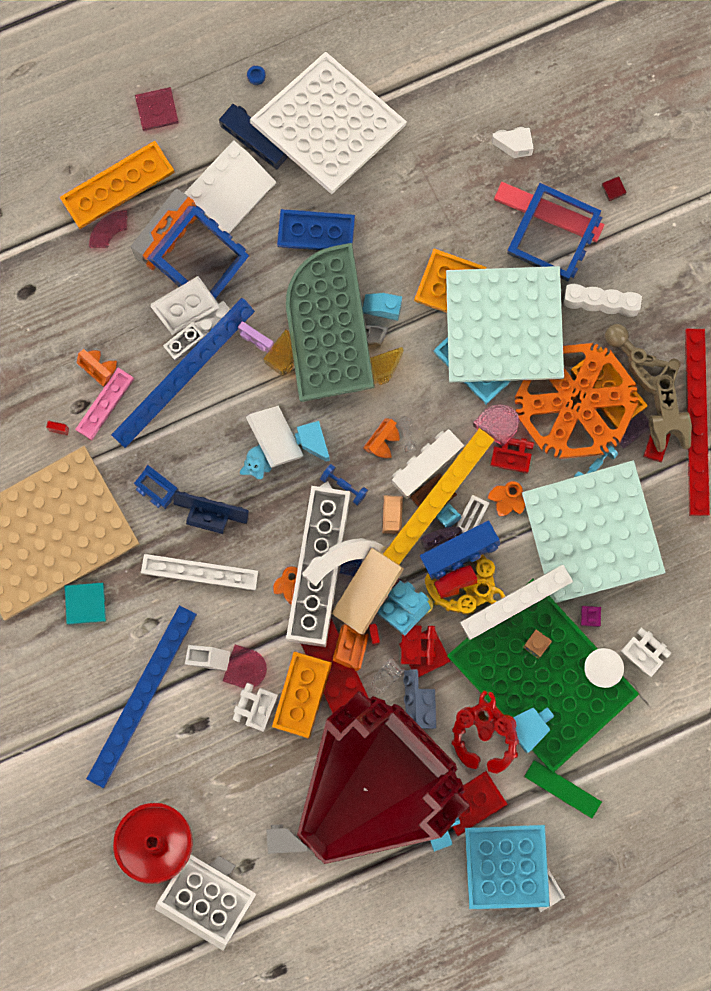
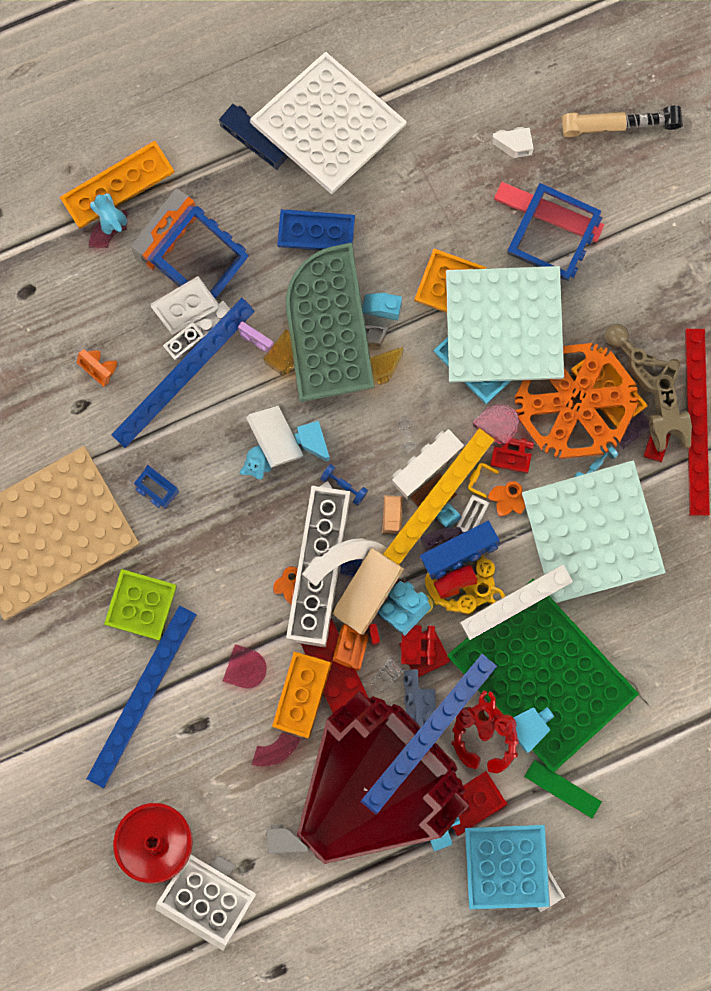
(56, 427): red tile -> none
(85, 603): teal tile -> none
(104, 404): bright pink tile -> none
(109, 216): none -> medium azure animal
(140, 605): none -> lime plate
(156, 109): clear pink tile -> none
(199, 572): white plate -> none
(207, 657): white slope -> none
(209, 513): dark blue bracket -> none
(230, 187): white slope -> none
(256, 75): blue tile -> none
(260, 710): white plate -> none
(276, 752): none -> clear pink tile
(377, 445): orange tile -> none
(428, 734): none -> blue plate
(474, 476): none -> yellow piece
(537, 644): medium nougat brick -> none
(576, 124): none -> piece
(590, 616): magenta tile -> none
(597, 299): white brick -> none
(604, 667): white dish -> none
(614, 188): dark red tile -> none
(642, 656): white plate -> none

